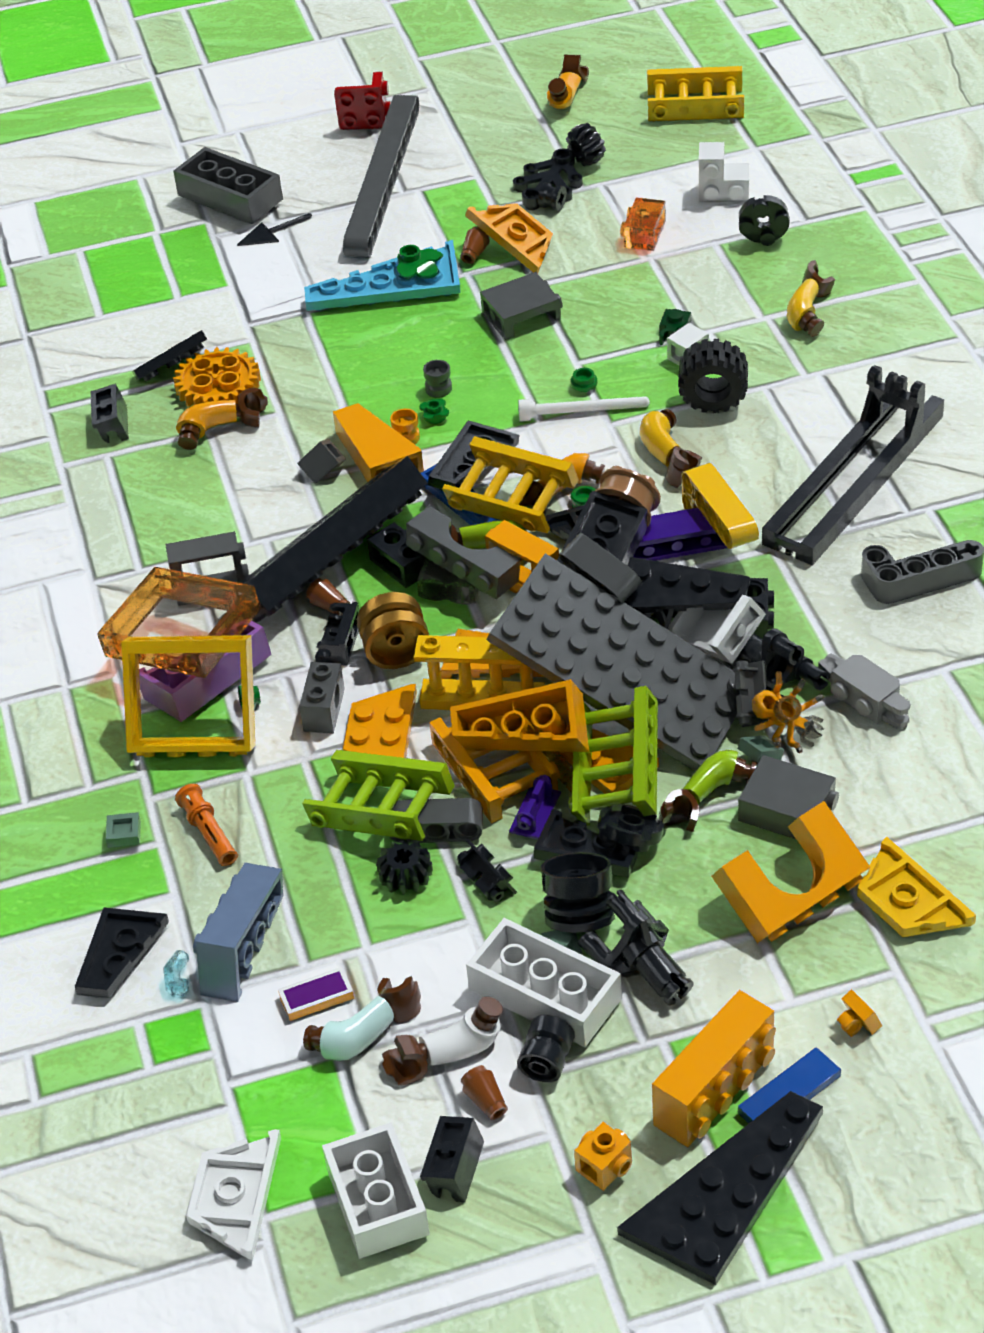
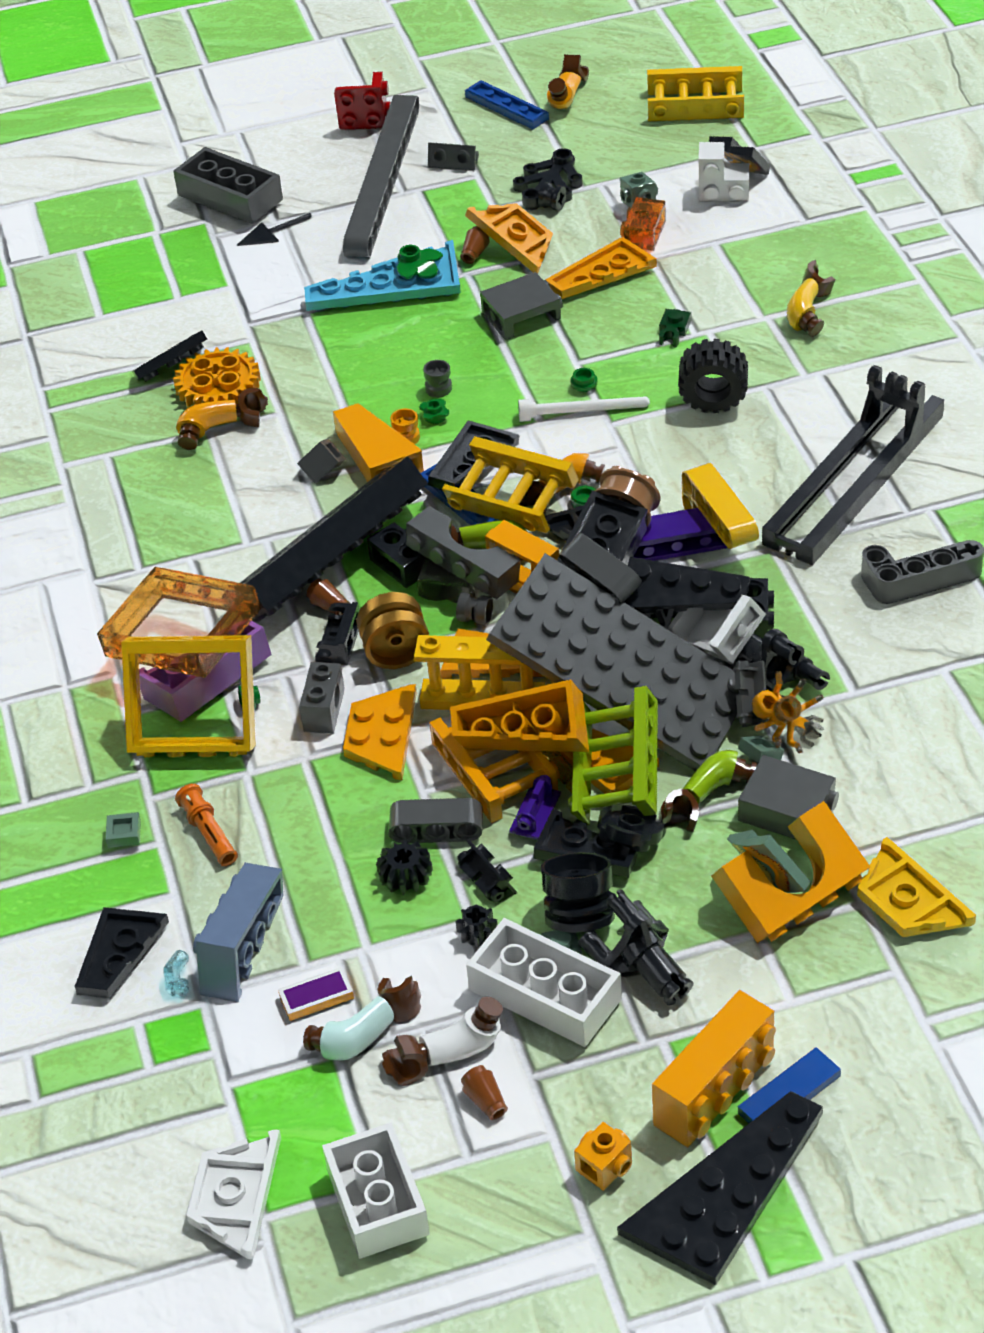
(109, 412): black hinge -> none
(209, 548): dark grey window -> none
(374, 771): lime fence -> none
(452, 156): none -> dark grey hinge
(453, 1157): black hinge -> none
(474, 608): none -> dark grey wheel
(476, 925): none -> black gear
(507, 104): none -> blue tile
(545, 1048): black wheel -> none
(585, 144): black gear -> none
(602, 267): none -> light orange wing
(638, 186): none -> sand green brick
(656, 438): piece -> none
(683, 339): white brick -> none
(736, 154): none -> black slope
(764, 232): black plate -> none
(772, 860): none -> sand green slope
(857, 1015): light orange tile -> none
(867, 689): light grey hinge -> none

